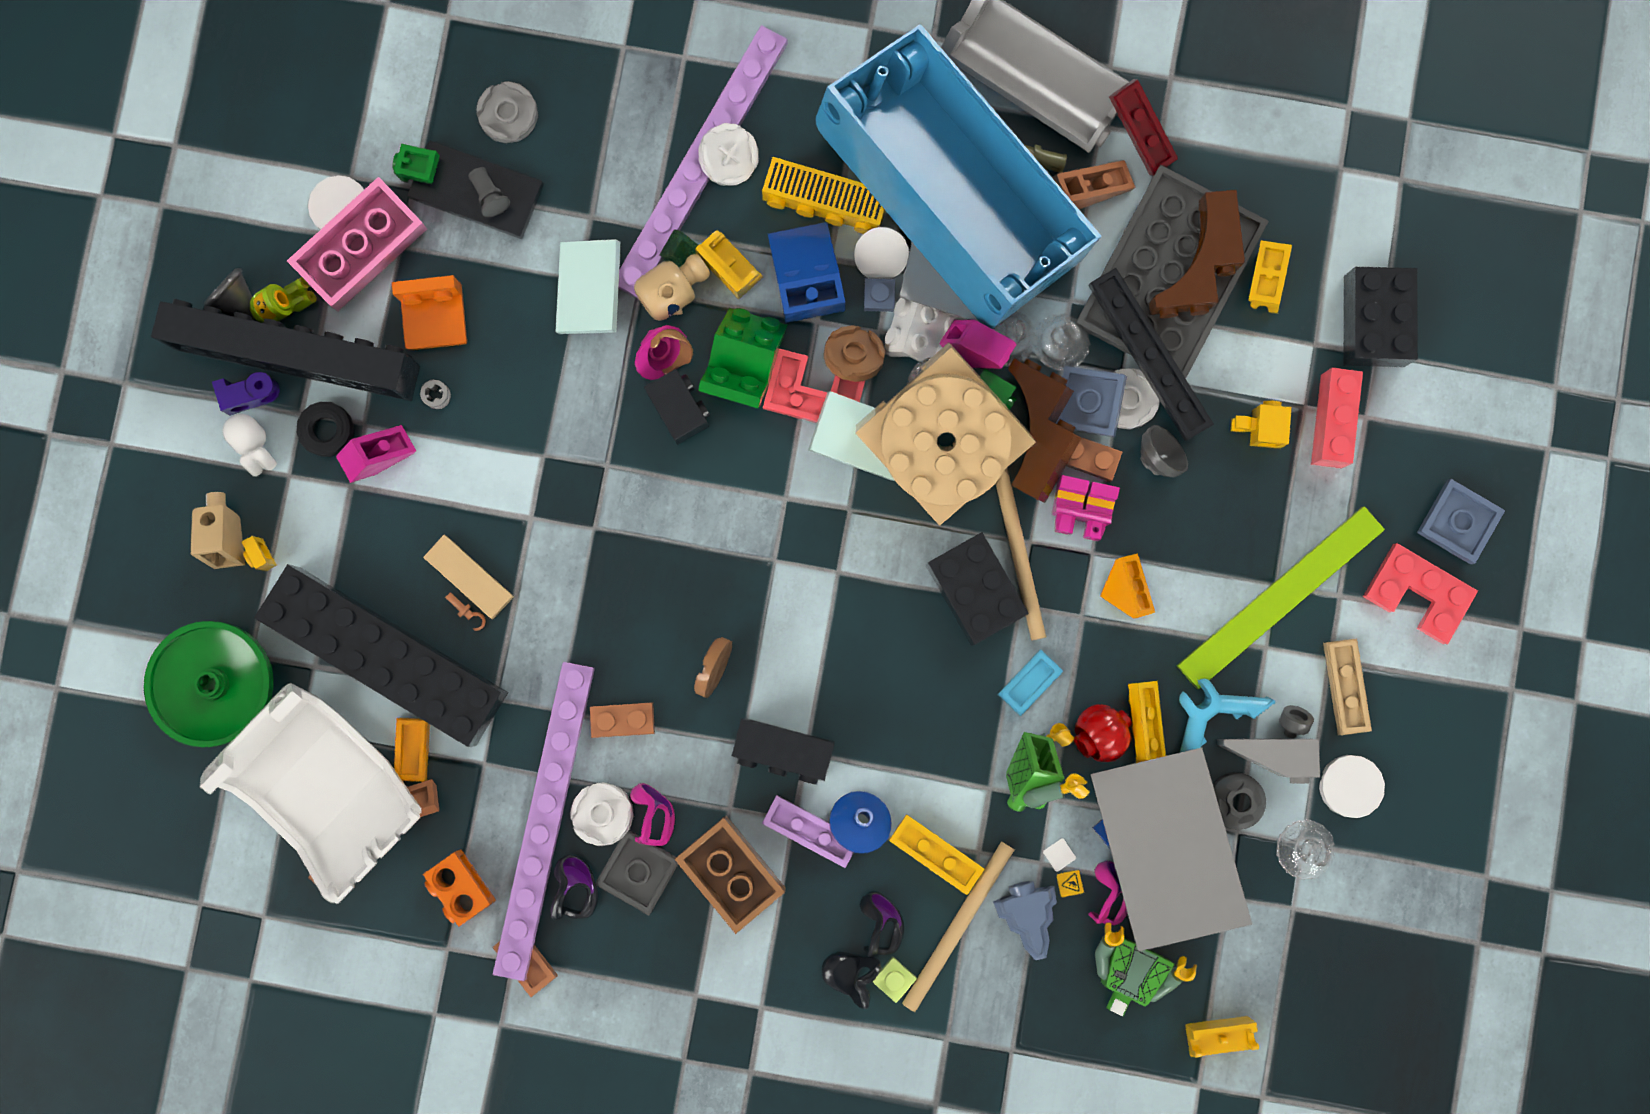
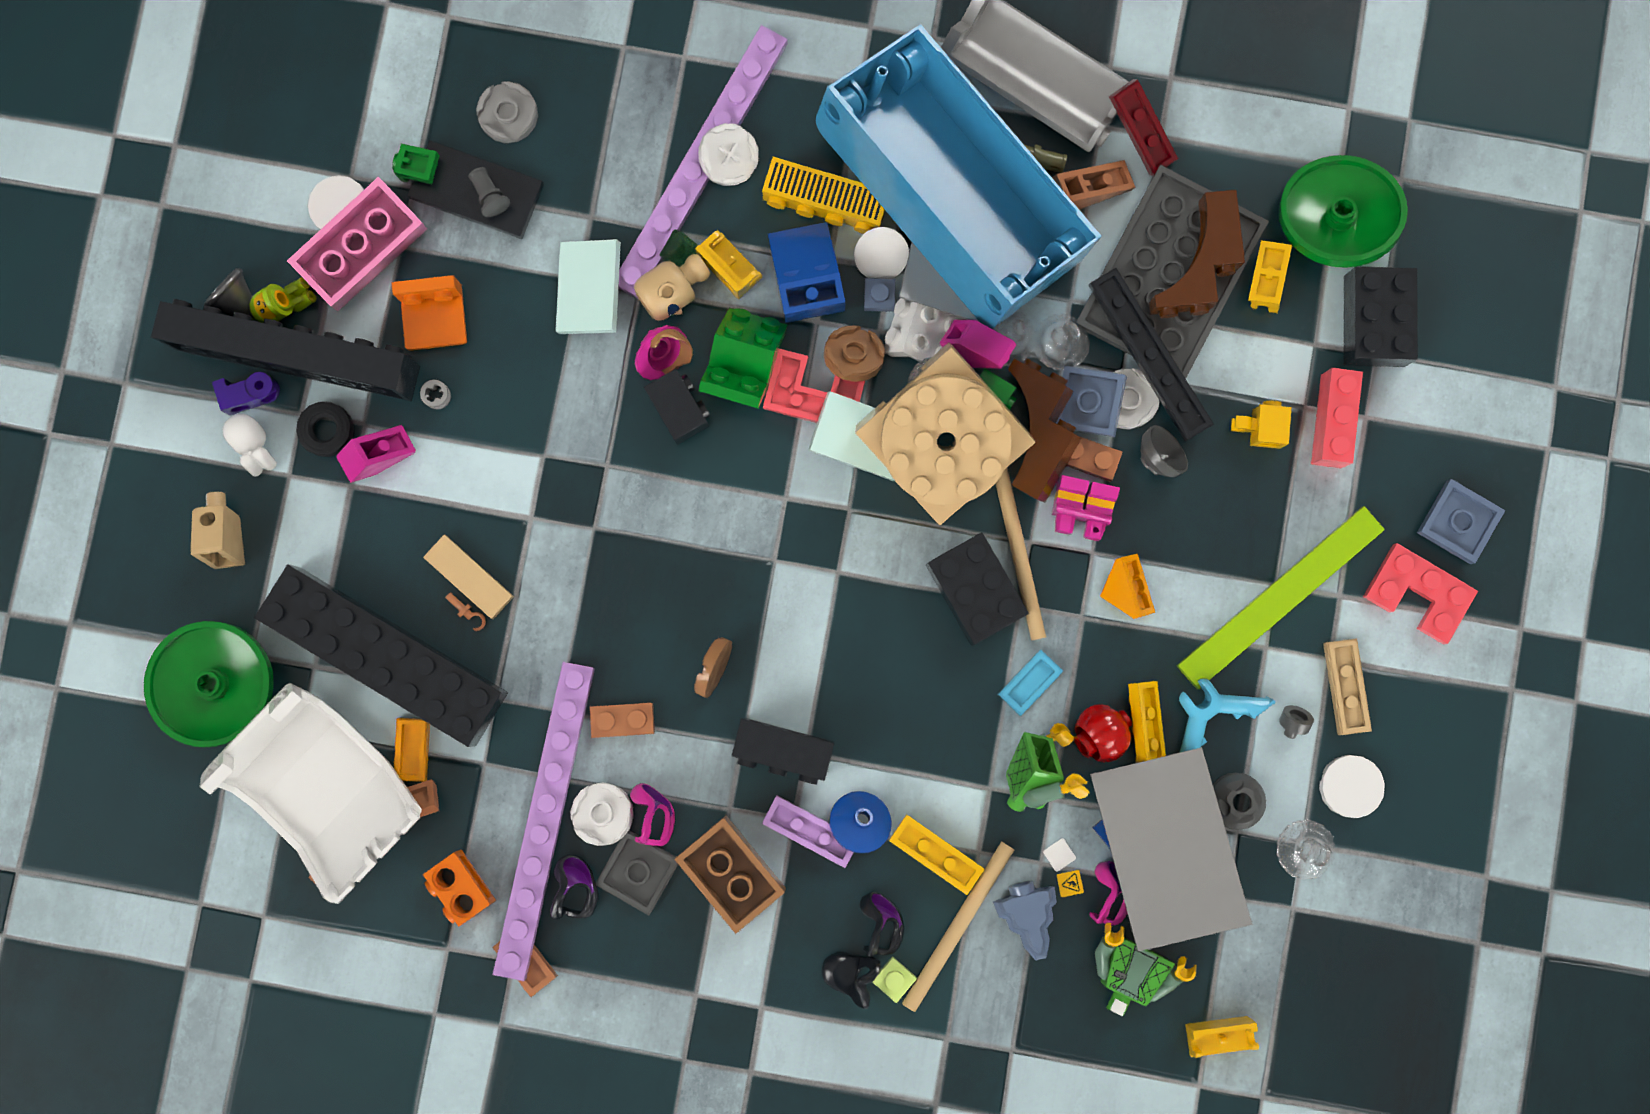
(258, 554): yellow plate -> none
(1284, 757): light grey slope -> none
(1343, 211): none -> green dish

